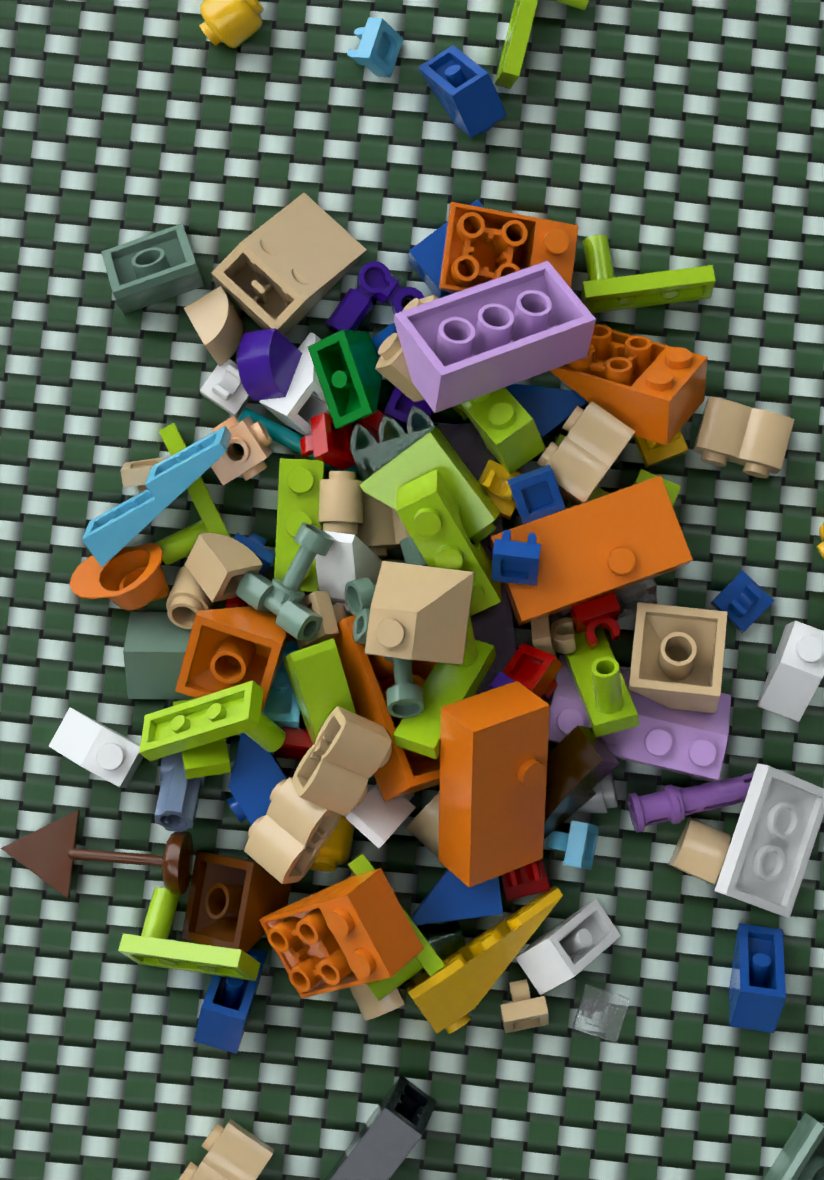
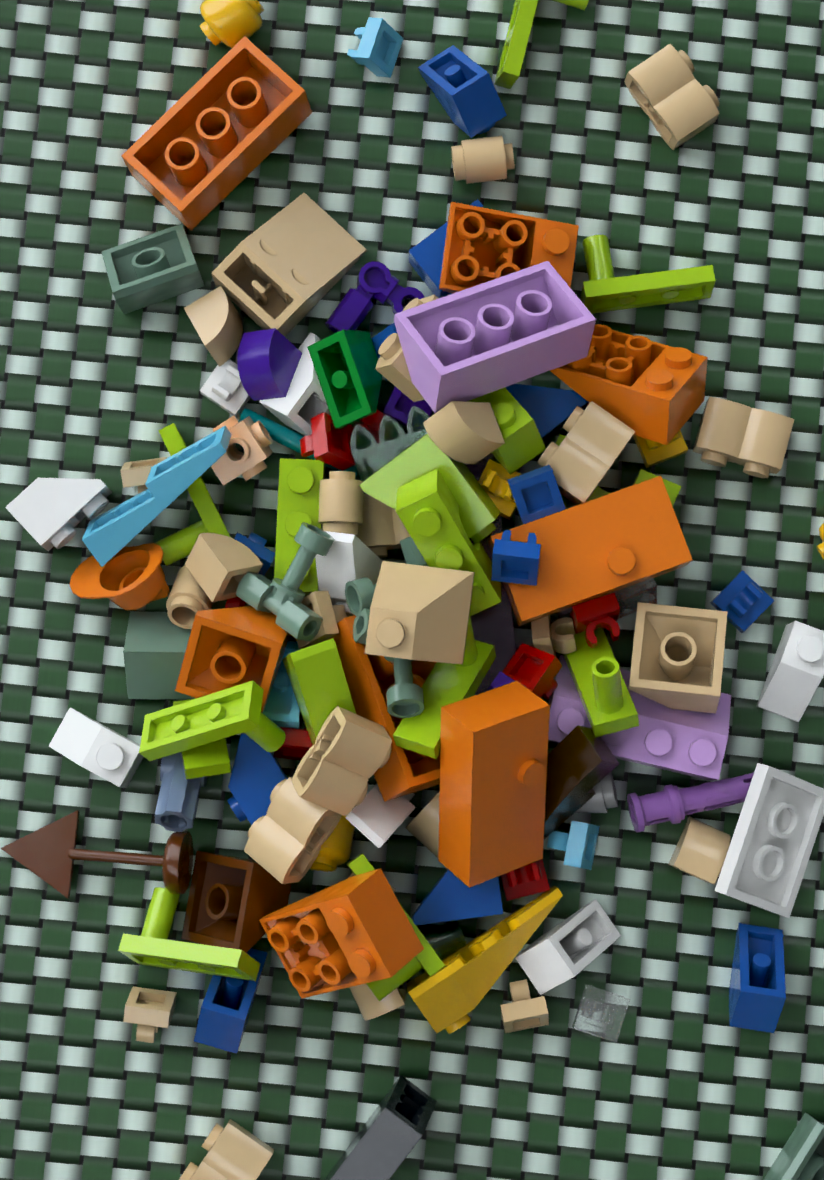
(56, 505): none -> white slope
(149, 1010): none -> tan tile
(217, 133): none -> orange brick
(465, 431): none -> tan brick
(482, 159): none -> tan brick
(672, 96): none -> tan brick

